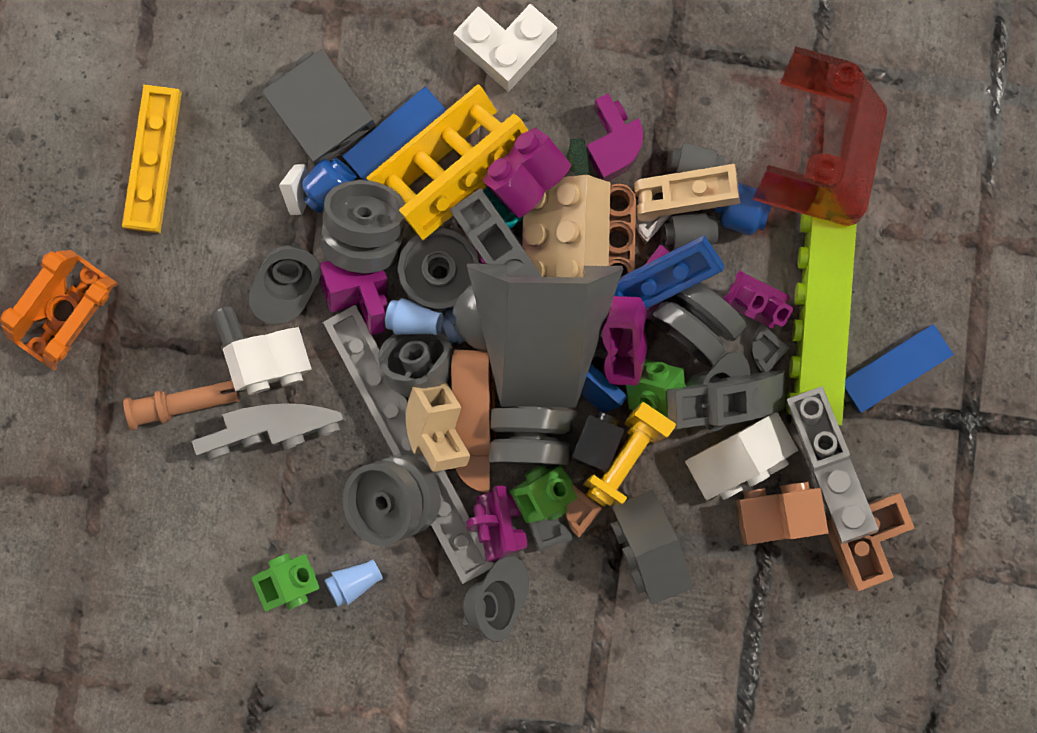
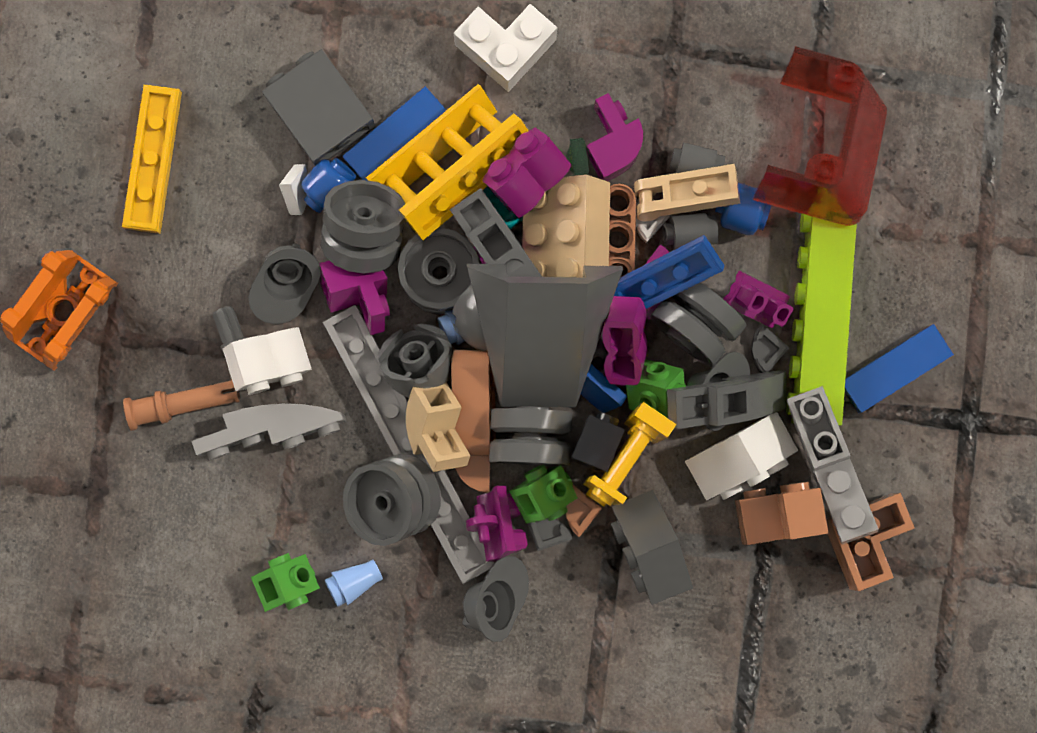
(411, 318): light blue cone -> none

